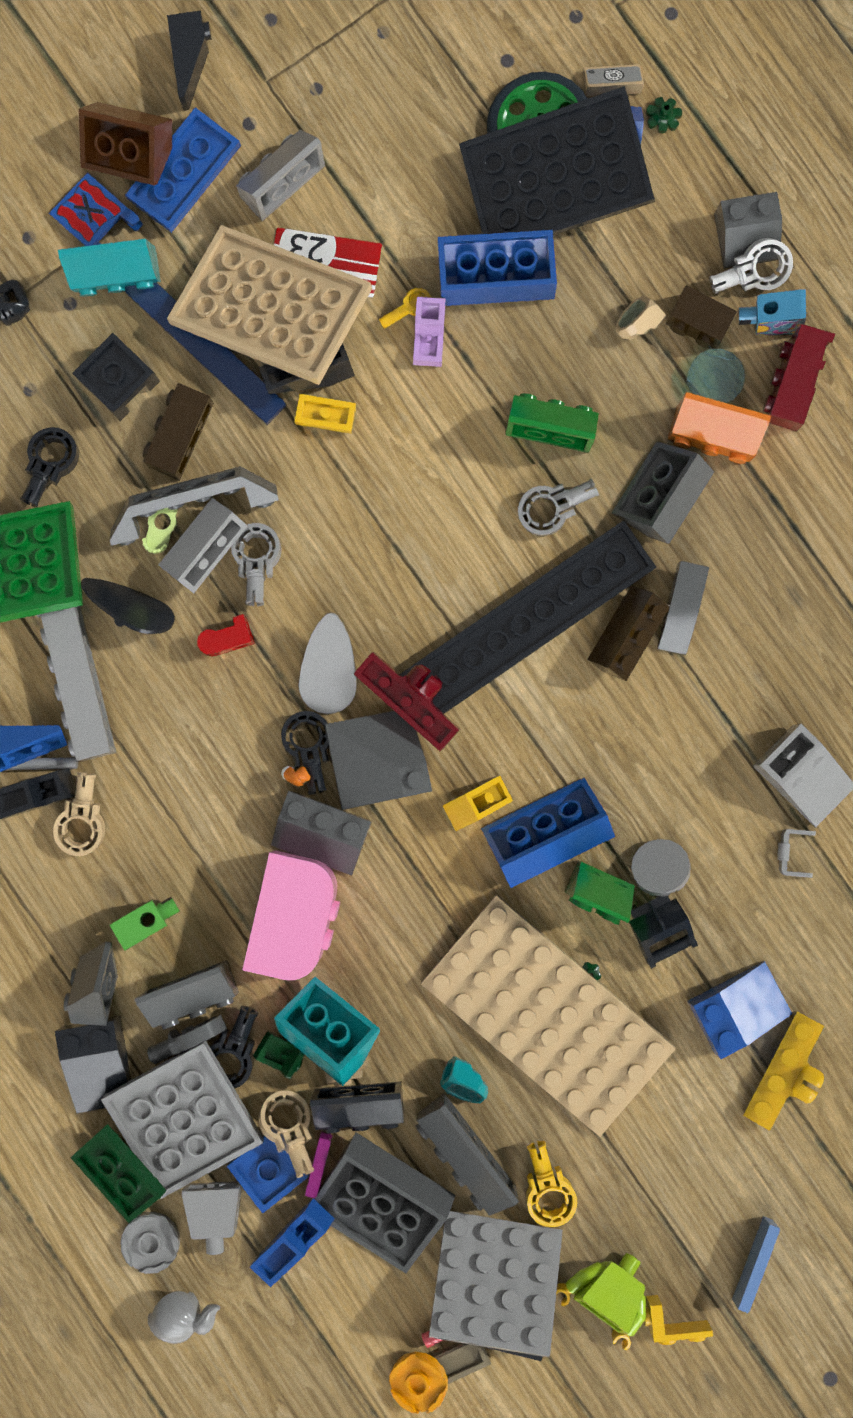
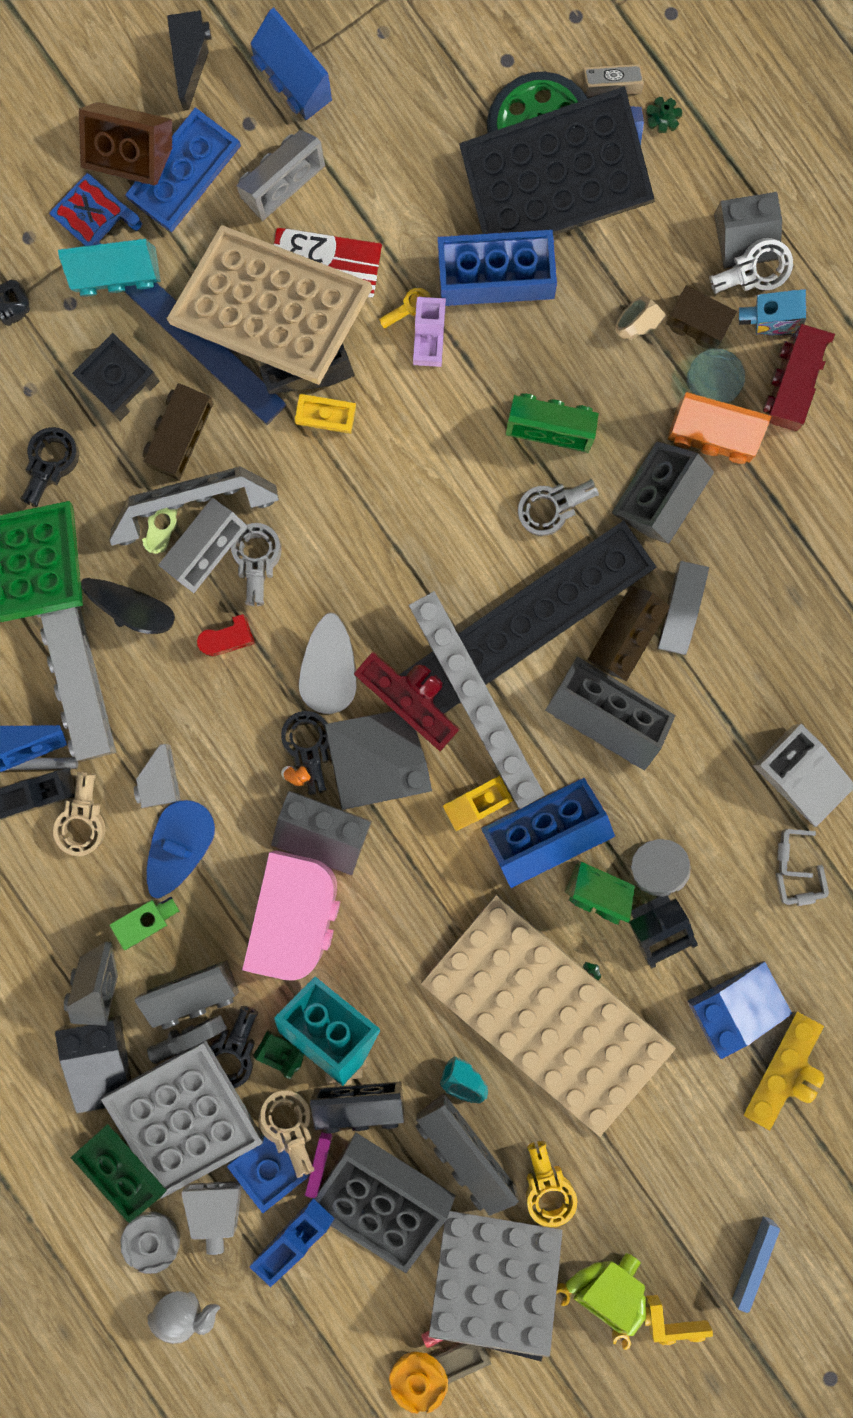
(158, 780): none -> light grey slope
(178, 845): none -> blue shield
(290, 66): none -> blue slope
(476, 700): none -> light grey plate
(611, 713): none -> dark grey slope
(805, 898): none -> light grey piece

